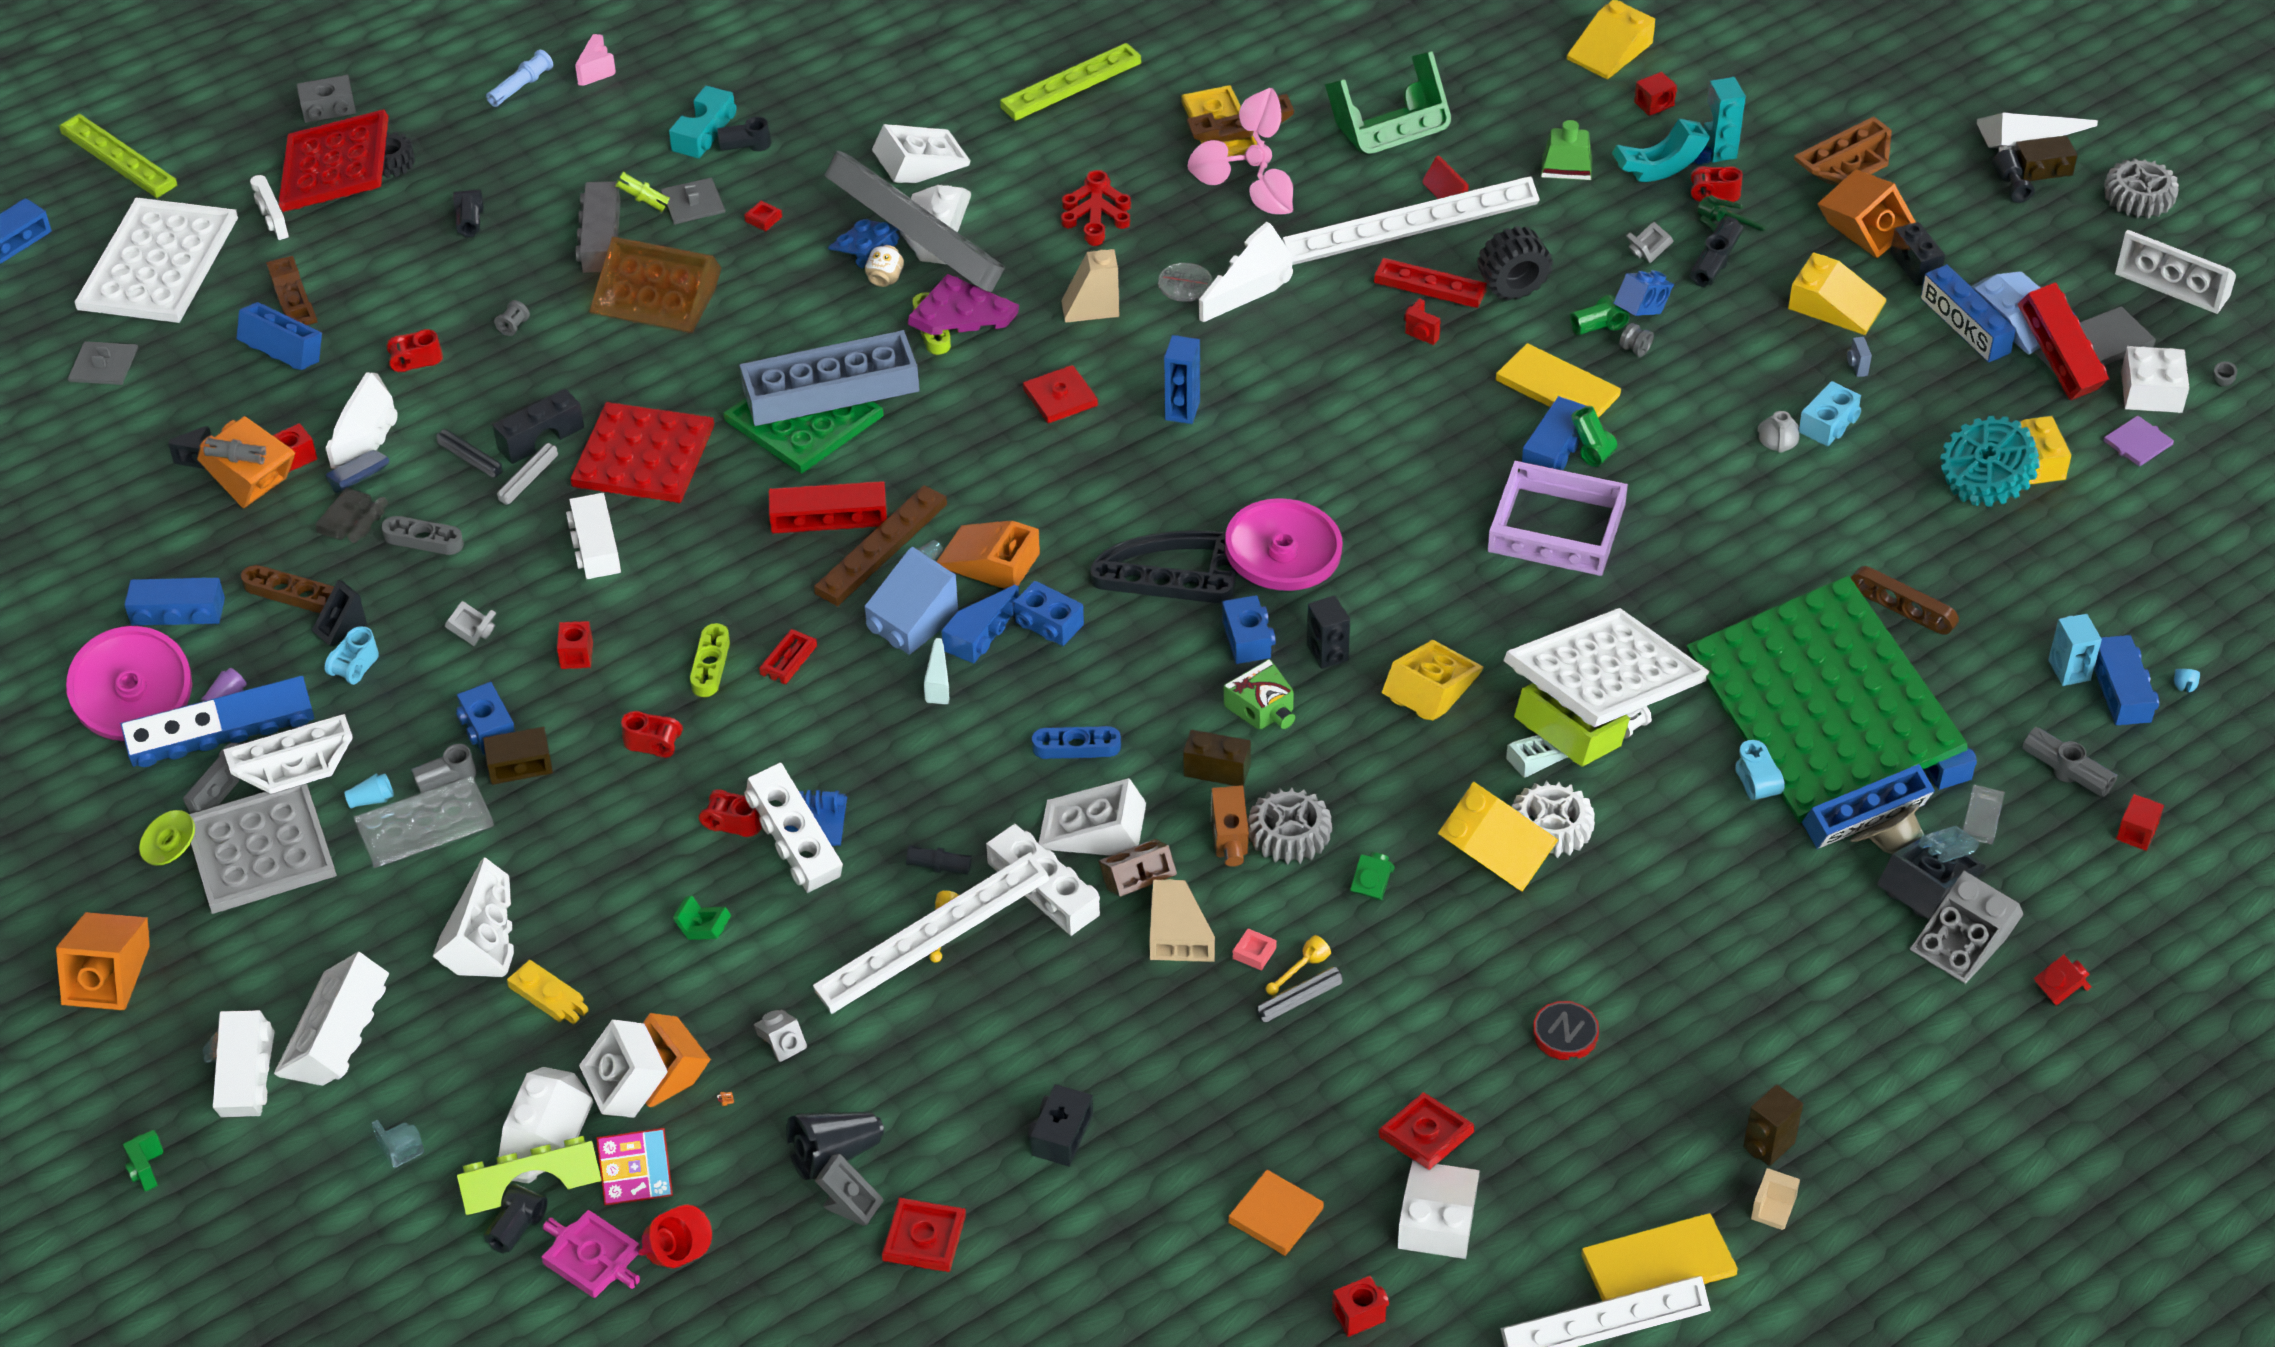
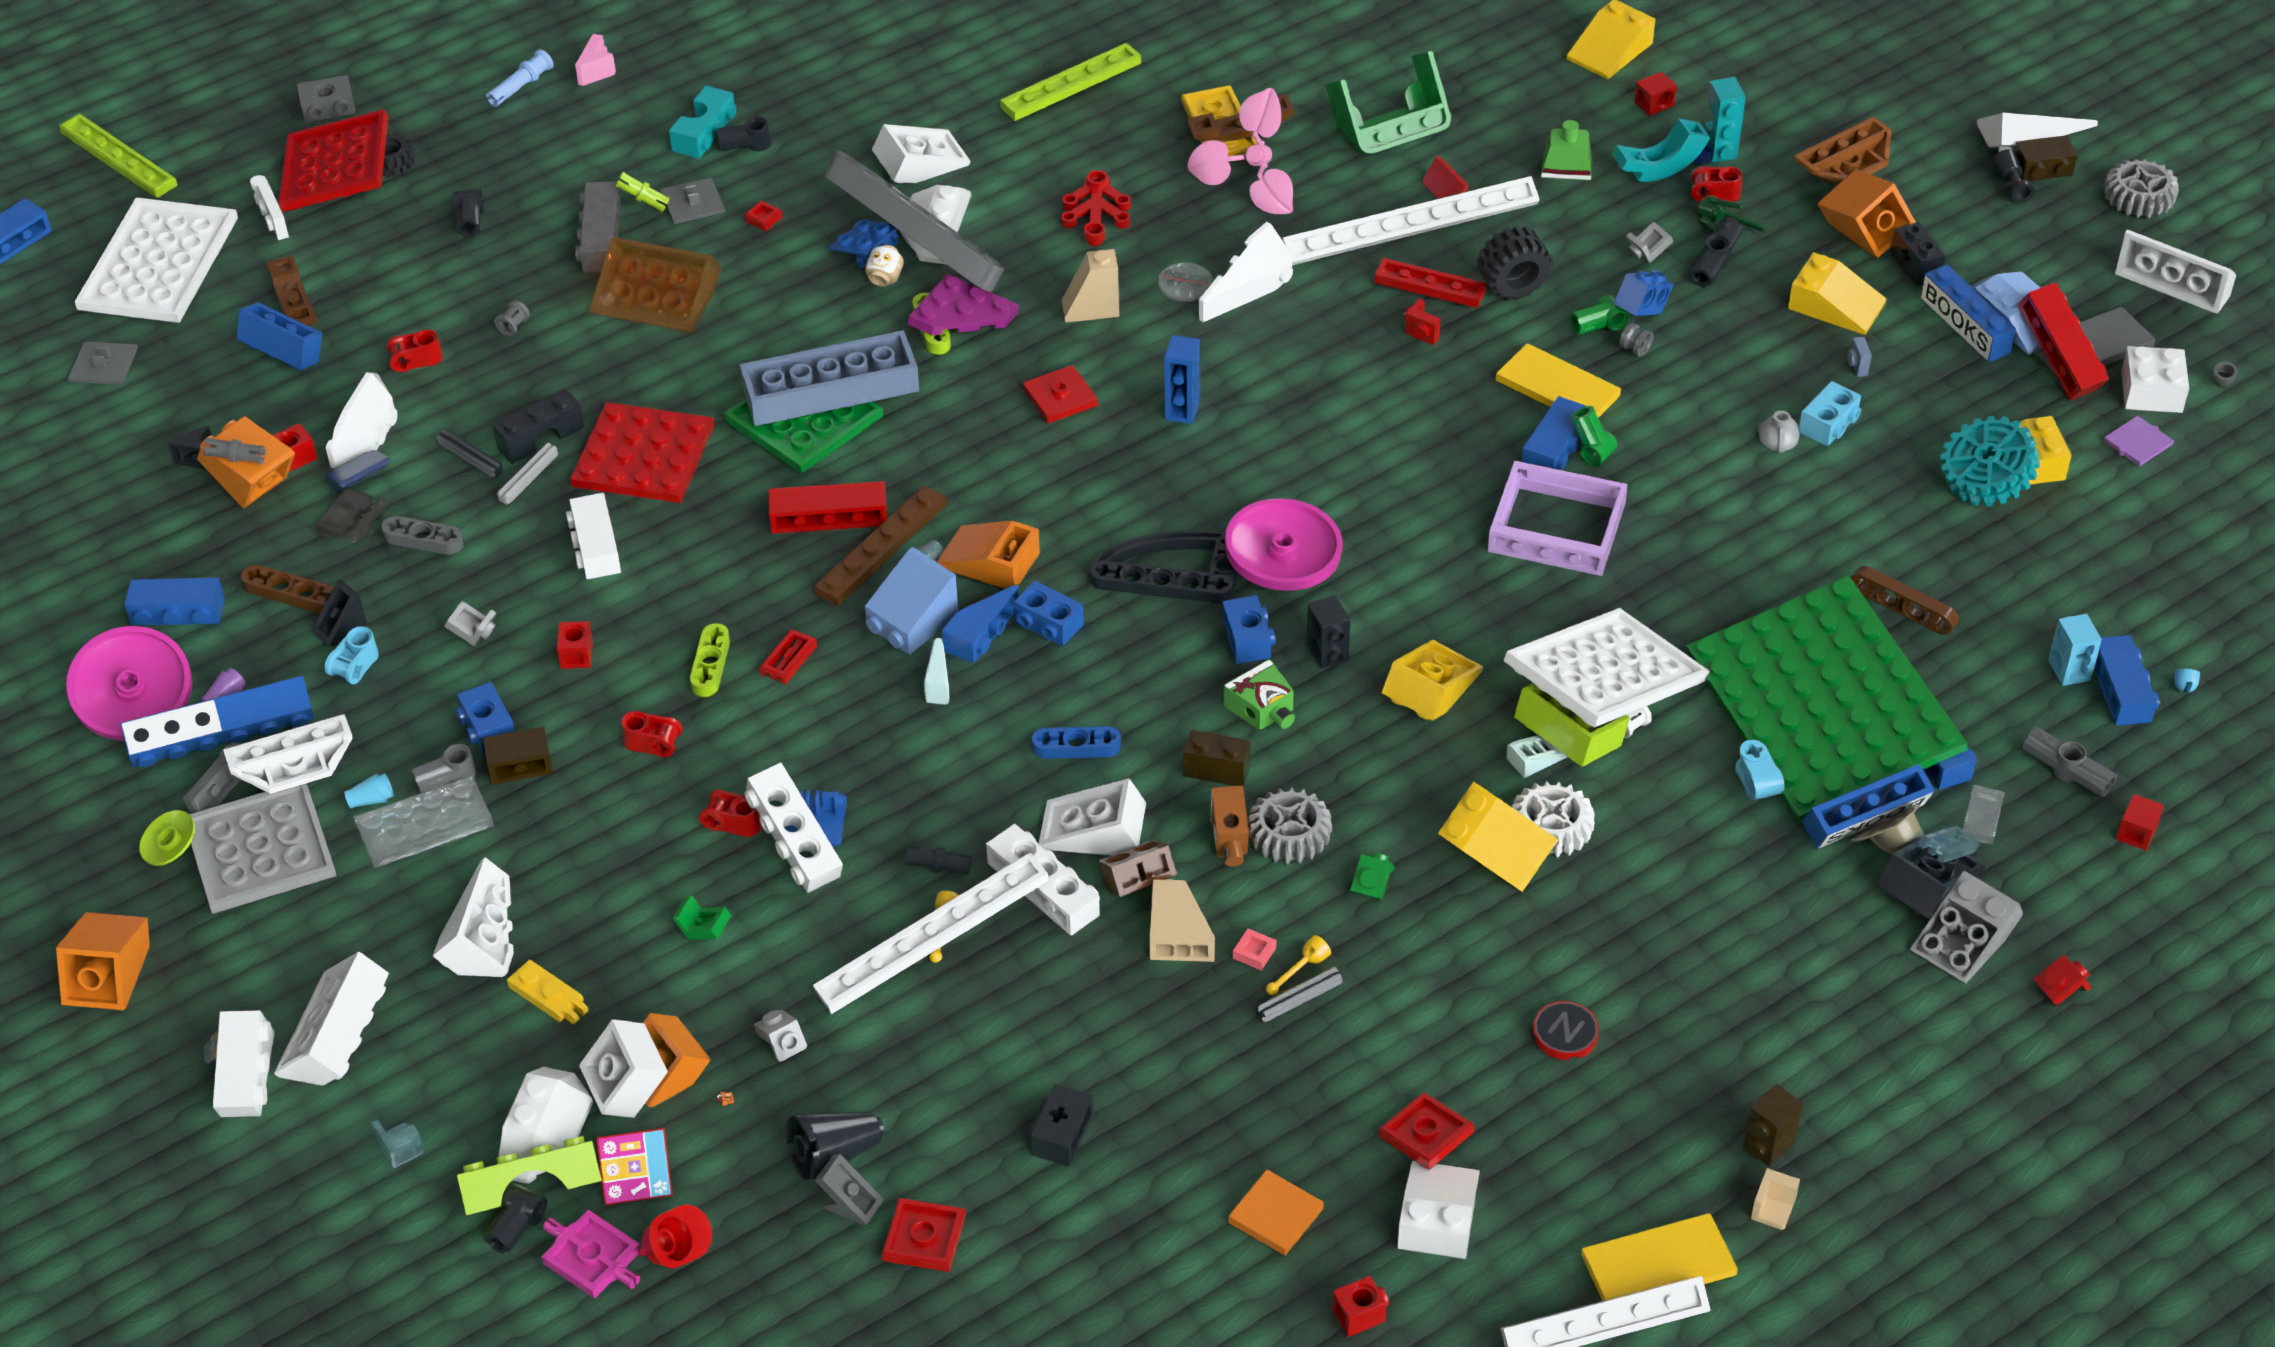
(139, 1152): green bracket -> none

